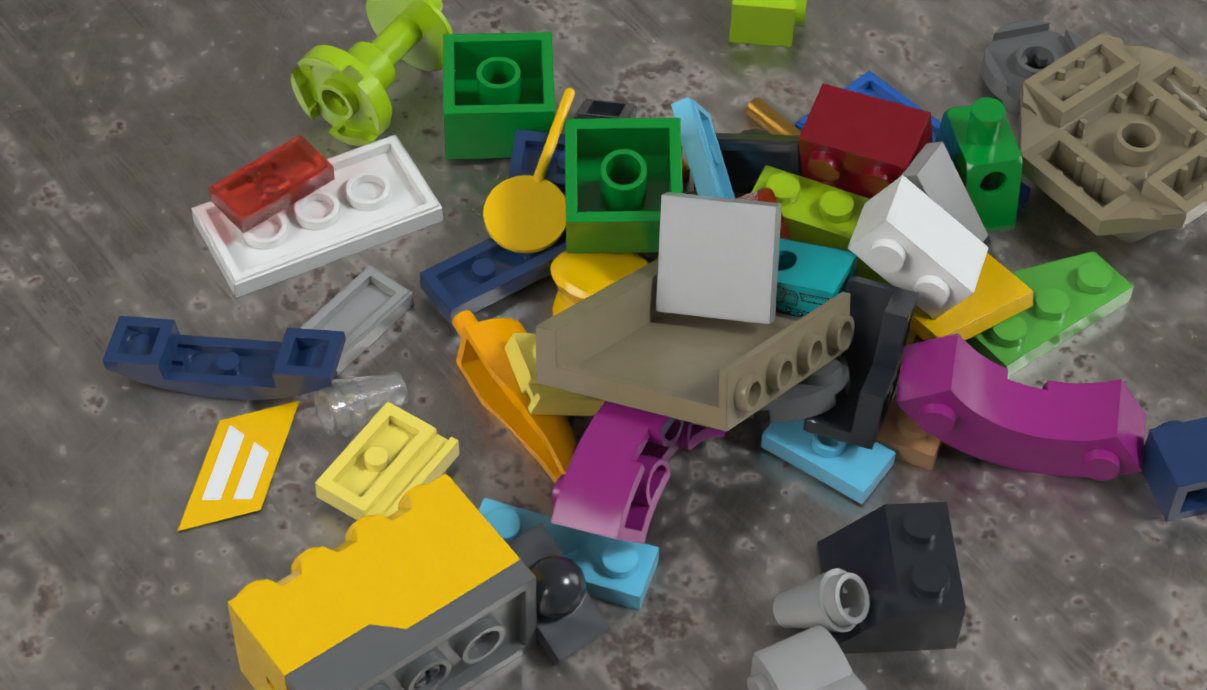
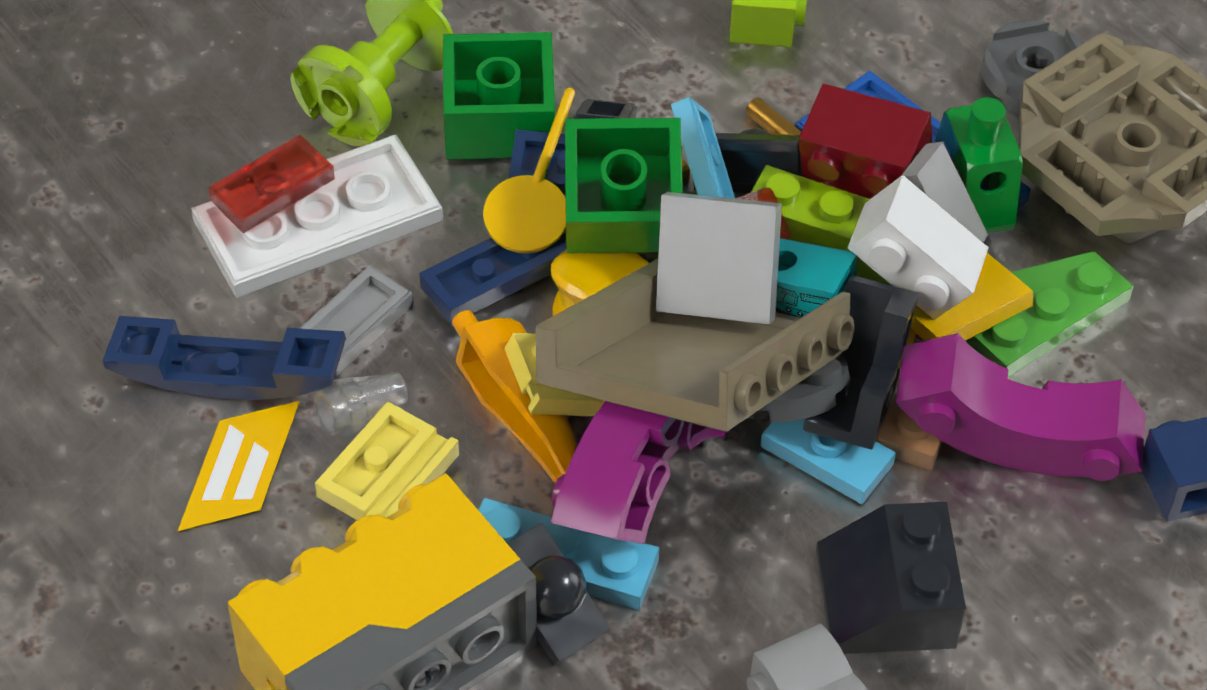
(830, 599): light grey cone -> none

